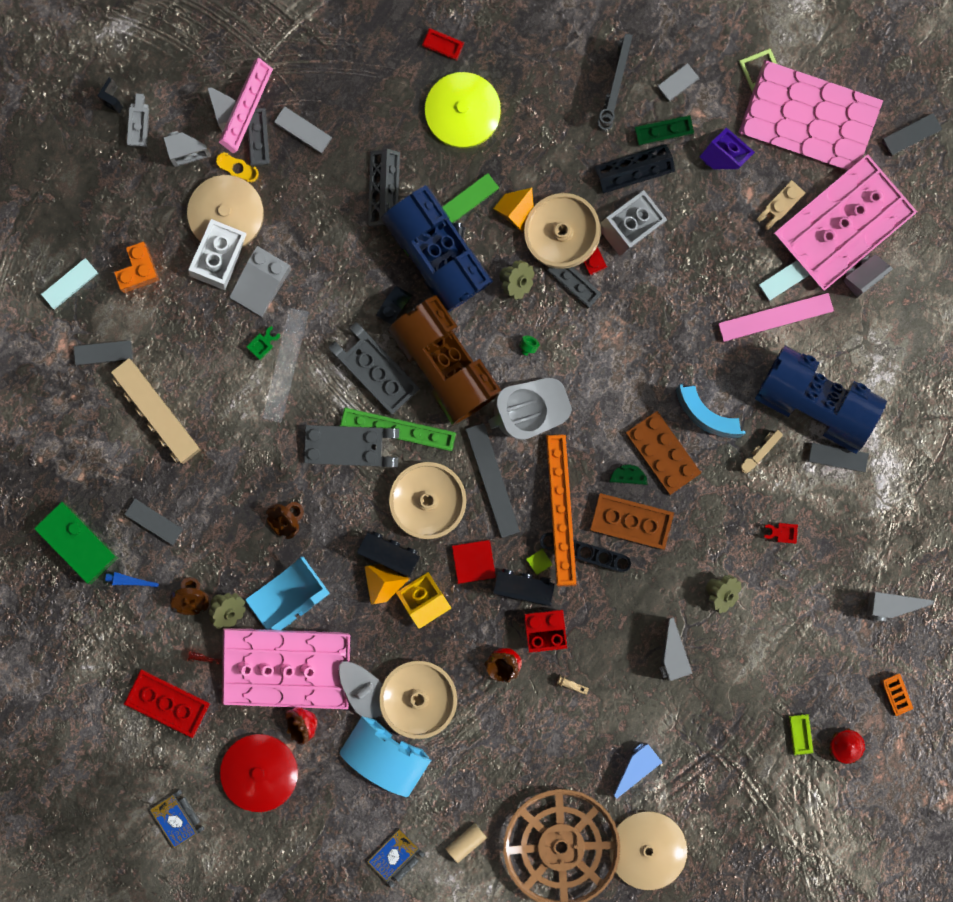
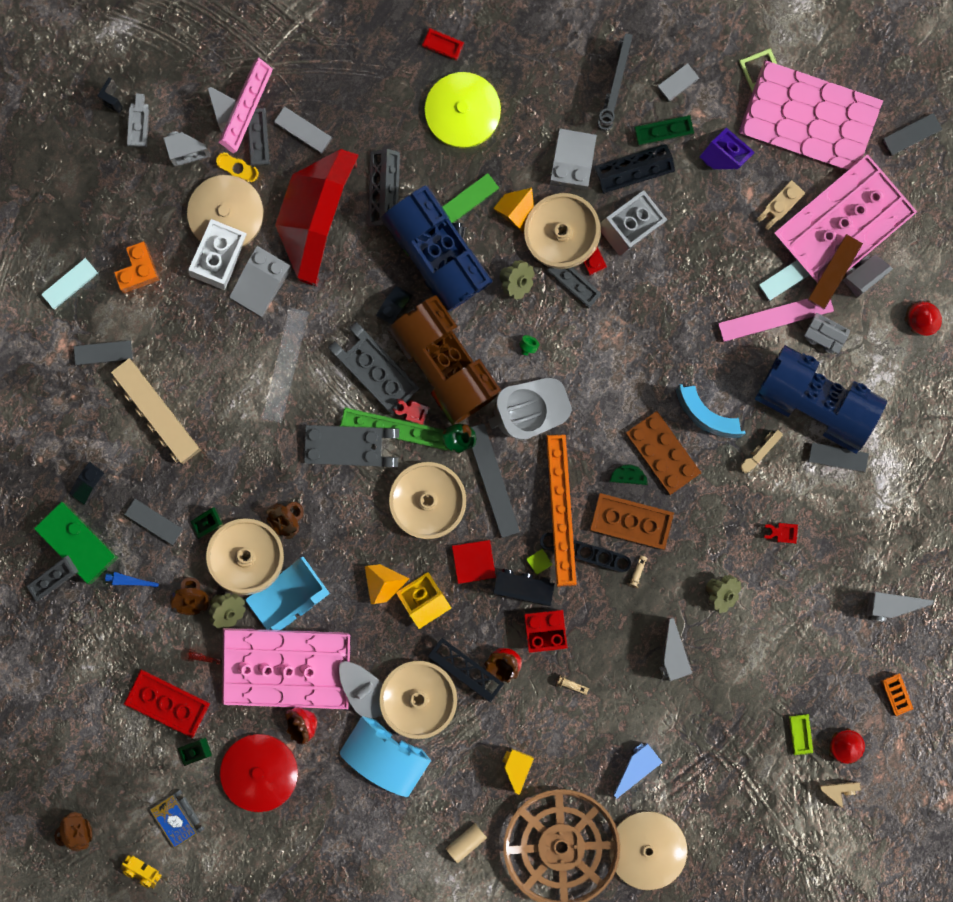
(52, 578): none -> dark grey tile
(74, 832): none -> reddish brown tile
(87, 483): none -> black slope
(145, 877): none -> yellow hinge
(194, 751): none -> dark green slope
(207, 522): none -> dark green slope
(240, 540): none -> tan dish
(261, 345): green plate -> none
(310, 211): none -> red panel
(389, 554): black slope -> none
(395, 857): piece -> none
(413, 411): none -> red plate
(459, 438): none -> dark green hair
(462, 675): none -> black fence
(517, 767): none -> yellow slope
(573, 159): none -> light grey slope
(637, 572): none -> tan piece
(826, 333): none -> light grey brick
(834, 791): none -> tan slope
(835, 271): none -> reddish brown tile
(923, 318): none -> red hair

